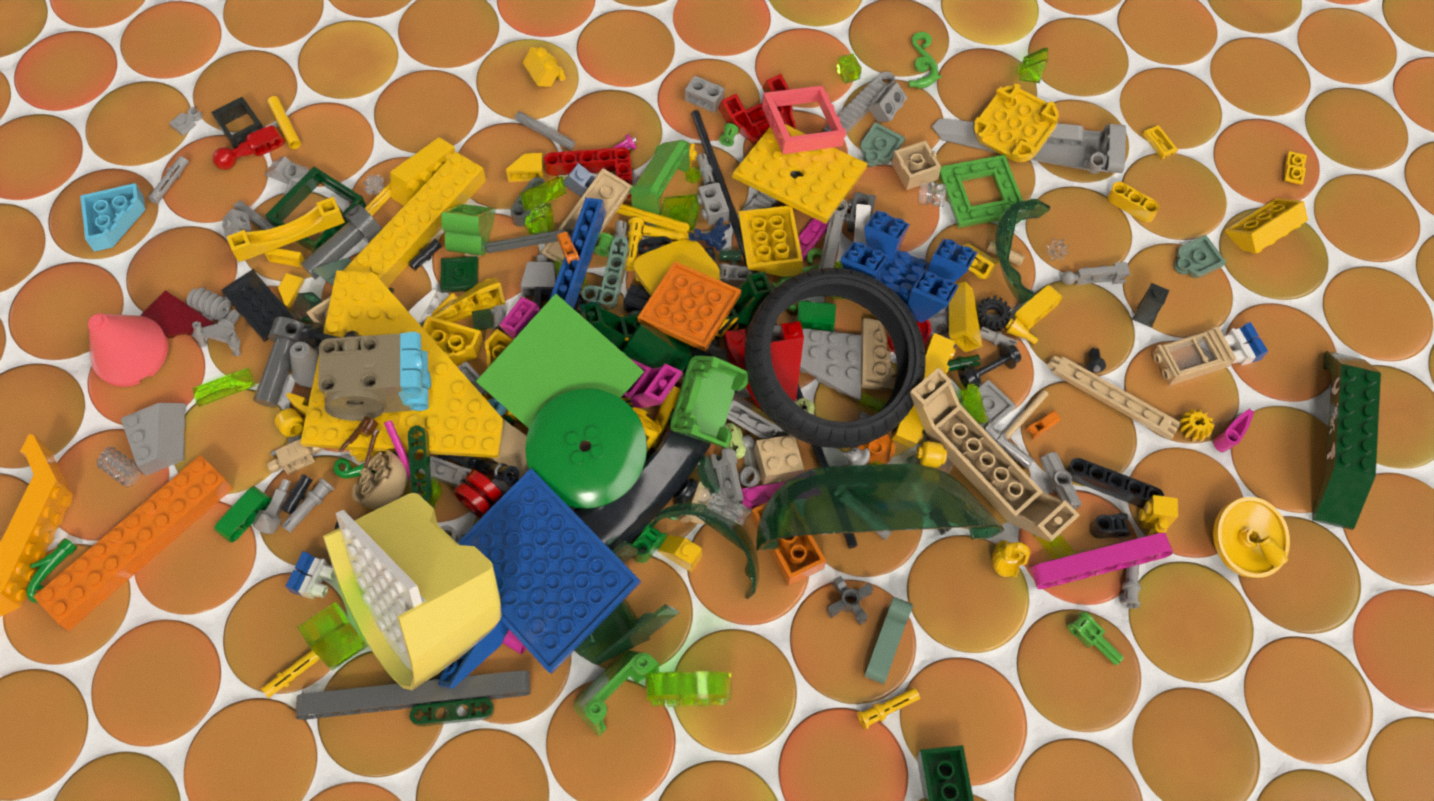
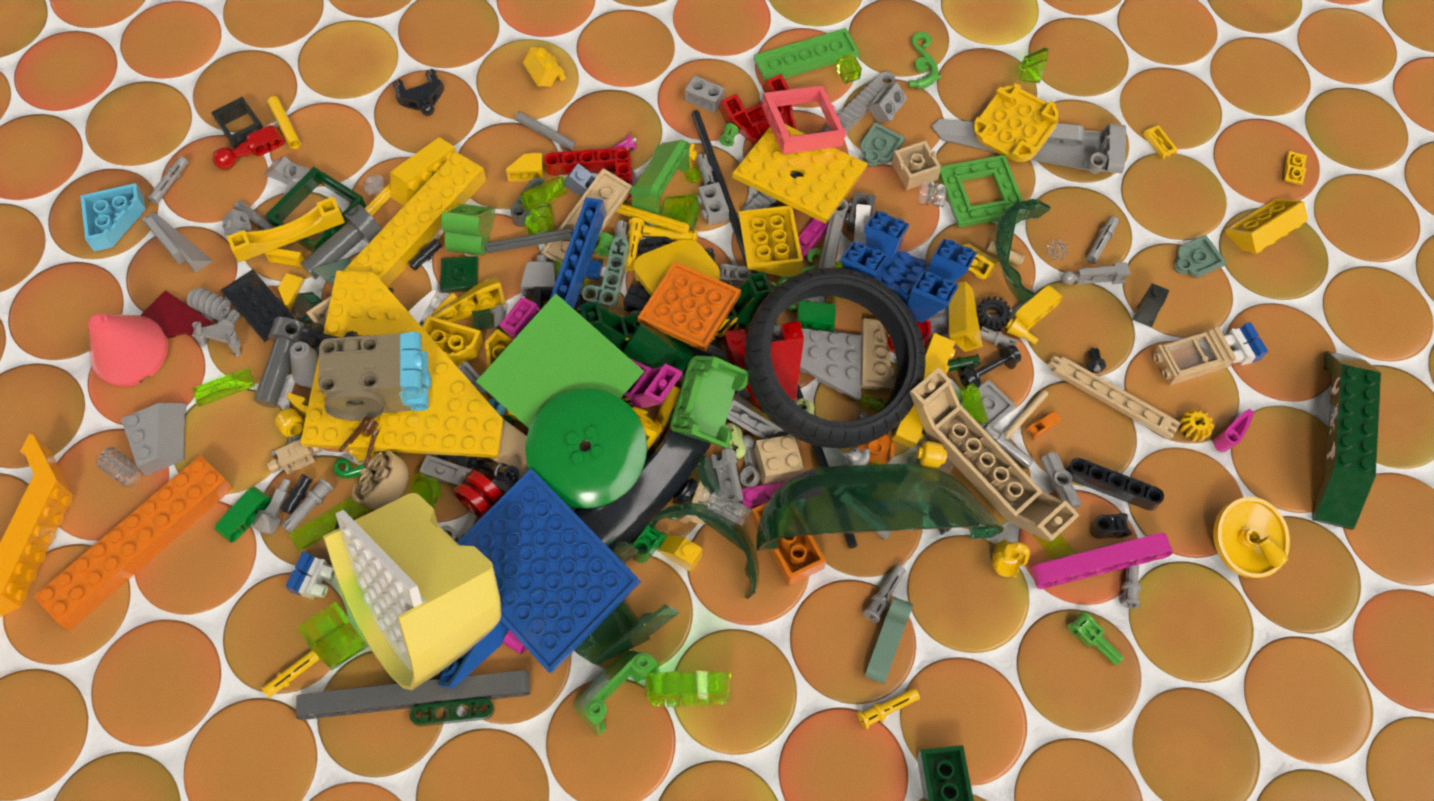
(47, 565): green plant -> none
(176, 244): none -> light grey wedge
(184, 123): light grey plate -> none
(324, 524): none -> clear neon green tile
(399, 448): dark pink bar -> none
(422, 96): none -> black connector
(424, 463): dark green beam -> none
(567, 247): orange bar -> none
(594, 269): none -> blue tile
(712, 238): dark blue piece -> none
(730, 255): clear green pin -> none
(806, 55): none -> bright green plate
(859, 614): dark grey pin -> none
(880, 600): none -> light grey pin
(1105, 234): none -> light grey pin
(1133, 202): yellow beam -> none
(1158, 514): yellow brick -> none

